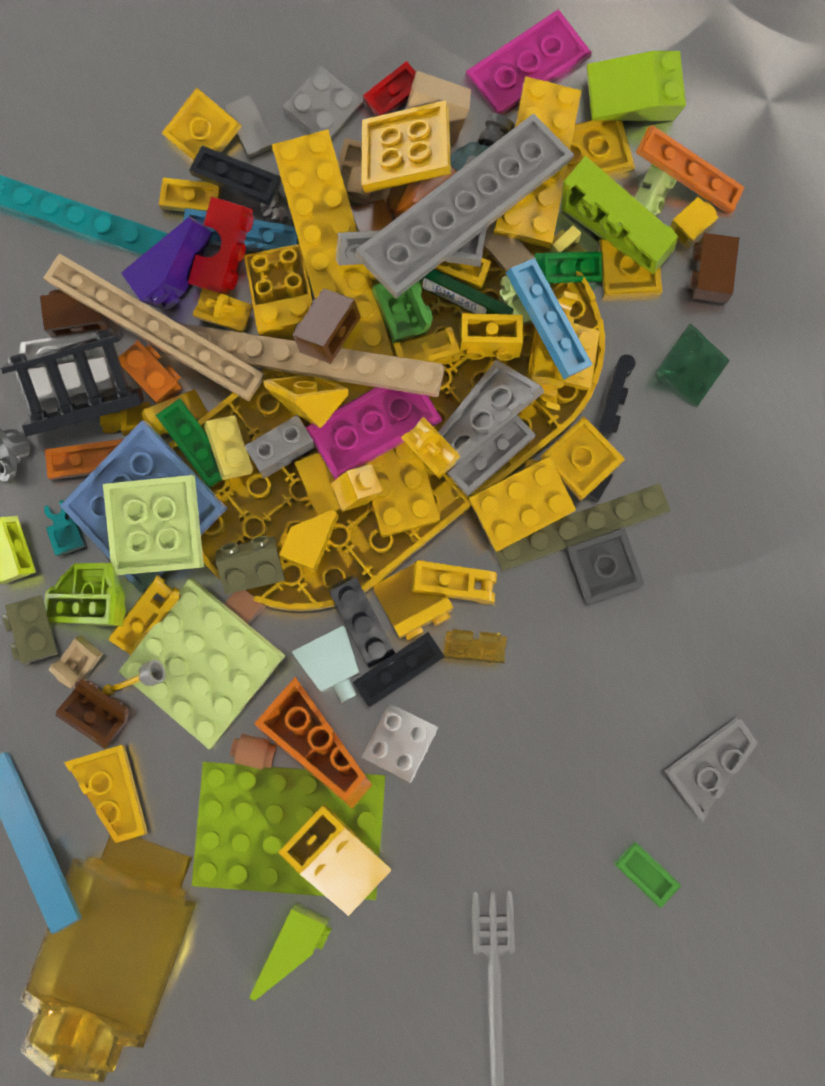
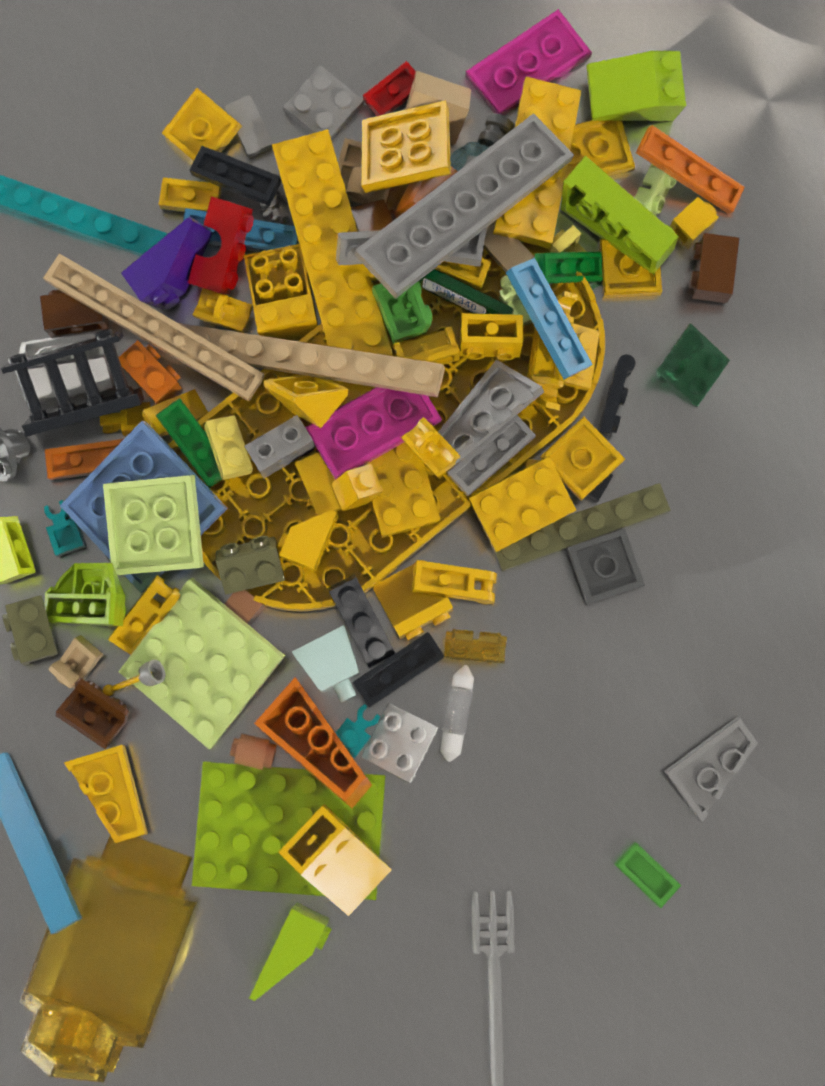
(326, 325): brick -> none
(354, 734): none -> teal plate
(457, 713): none -> piece

